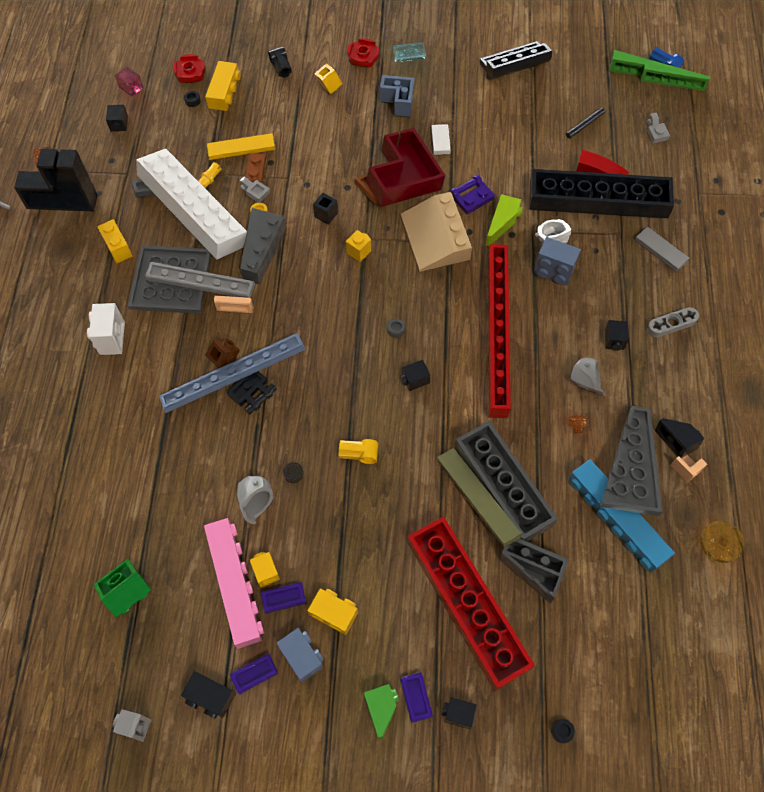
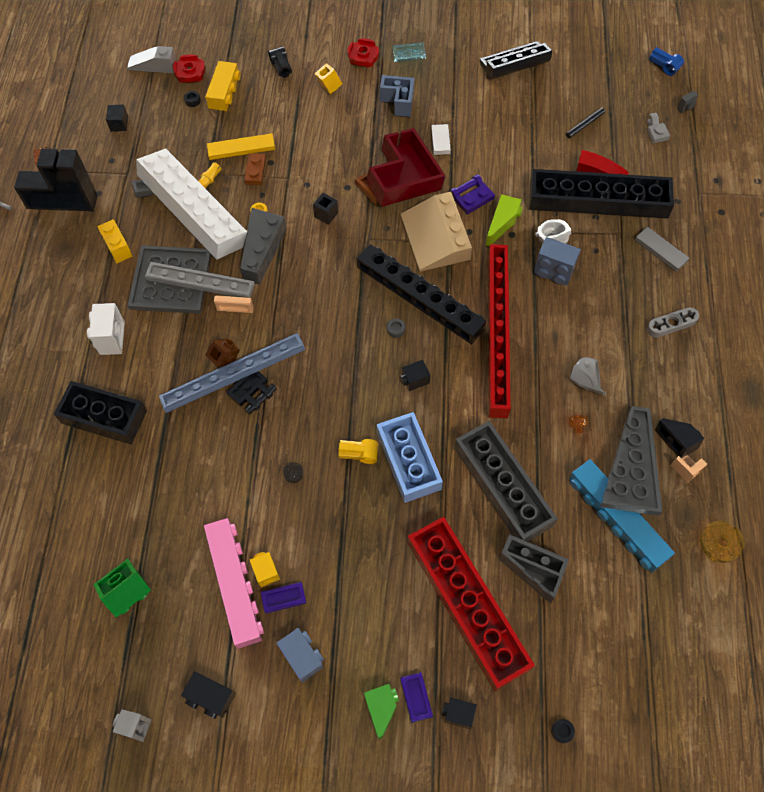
(100, 412): none -> black brick
(129, 81): clear pink brick -> none
(153, 60): none -> light grey slope
(253, 674): dark purple tile -> none
(254, 497): light grey helmet -> none
(255, 190): light grey plate -> none
(333, 611): yellow brick -> none
(358, 245): yellow brick -> none
(409, 457): none -> light blue brick
(469, 331): none -> black brick
(479, 498): olive tile -> none
(616, 335): black brick -> none
(657, 72): bright green slope -> none
(687, 102): none -> dark grey plate

